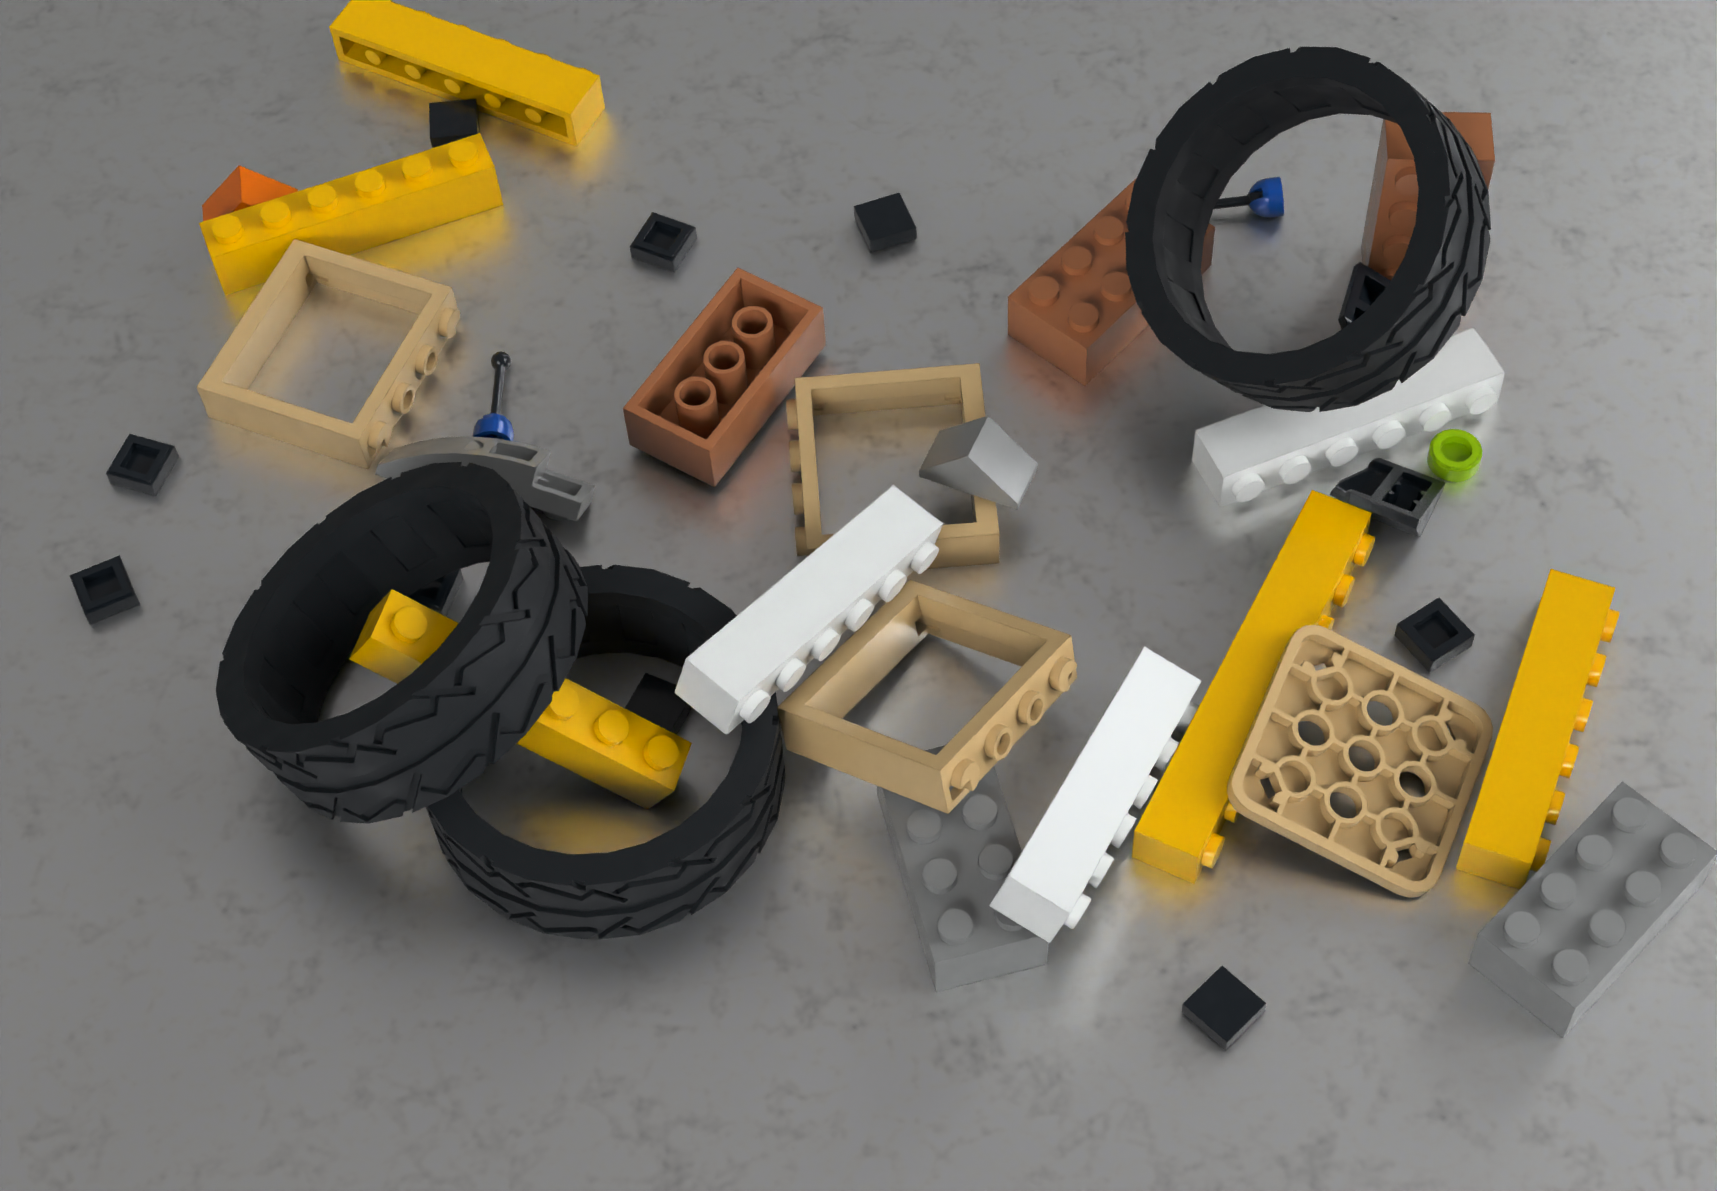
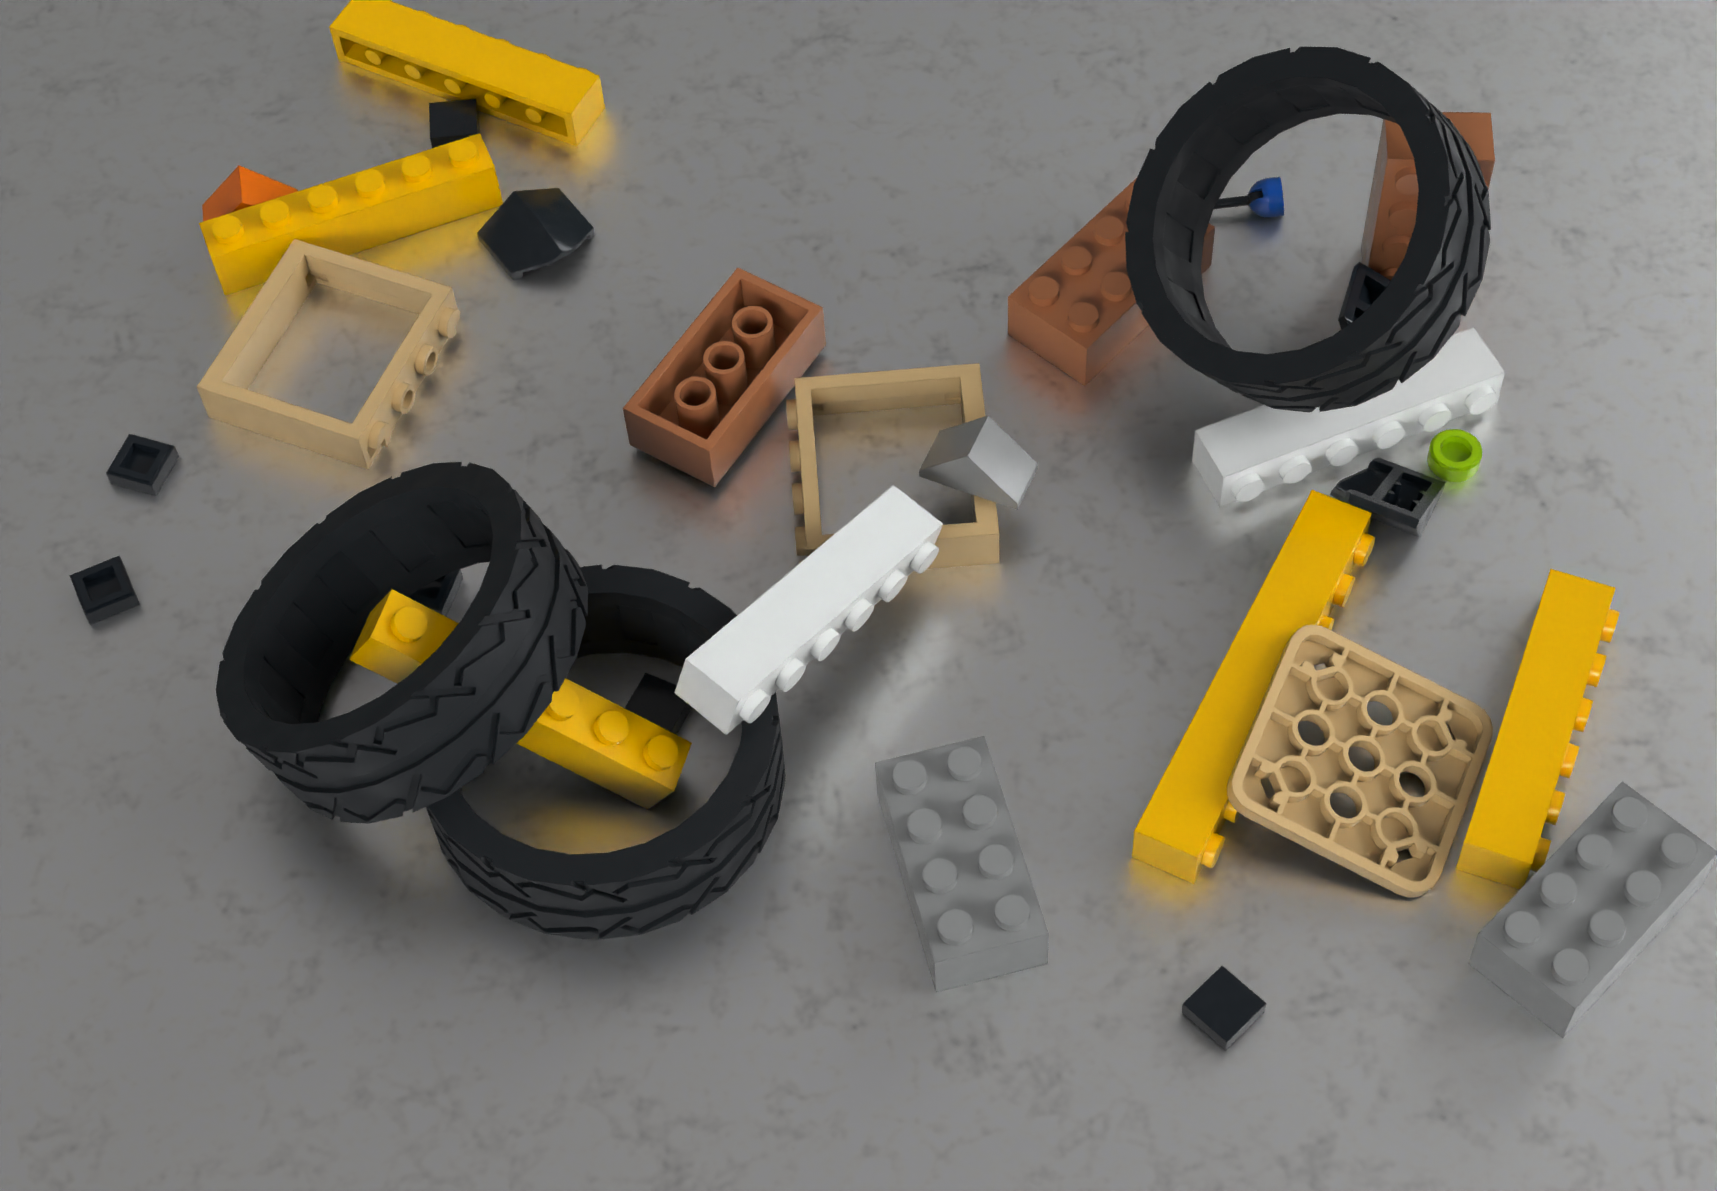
(494, 424): hinge -> none
(516, 462): light grey slope -> none
(534, 230): none -> black slope
(663, 242): black tile -> none
(815, 709): tan window -> none
(885, 222): black tile -> none
(1095, 798): white brick -> none
(1434, 635): black tile -> none

